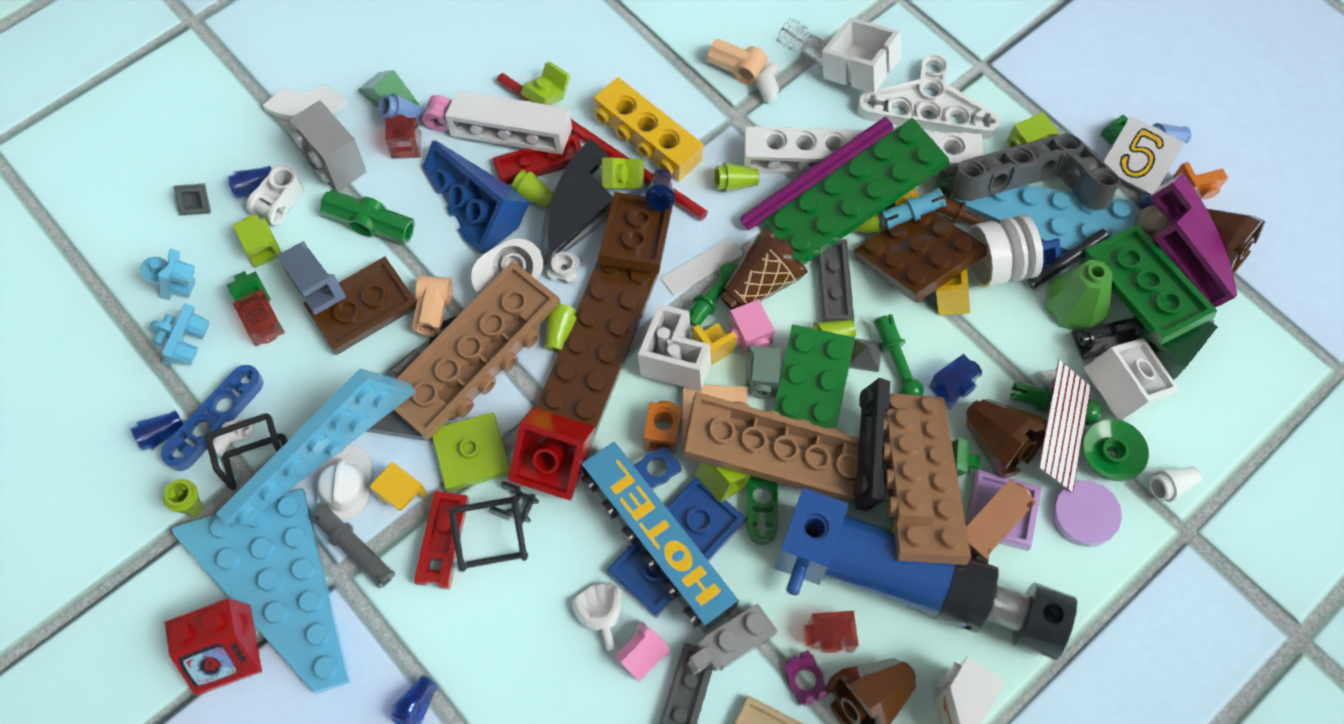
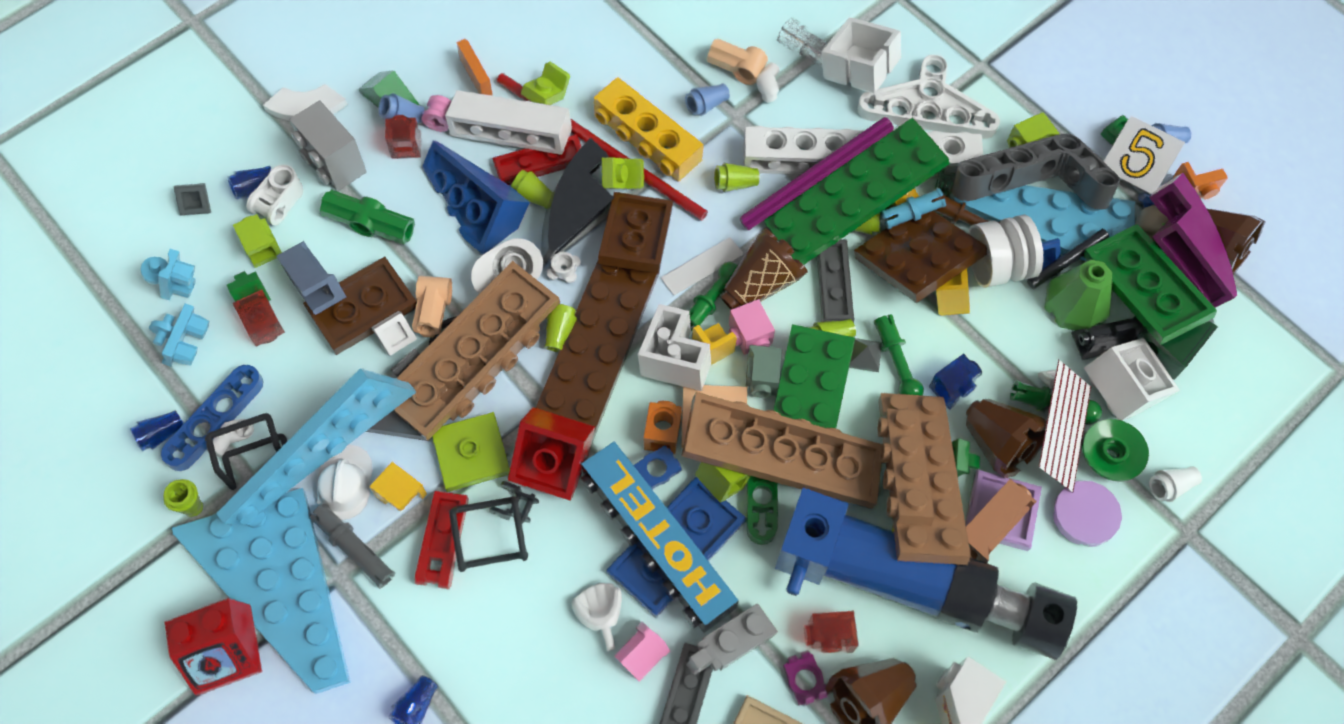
(394, 333): none -> white plate
(474, 68): none -> orange tile
(660, 192): clear blue cone -> none
(704, 99): none -> medium blue cone
(870, 481): black container -> none

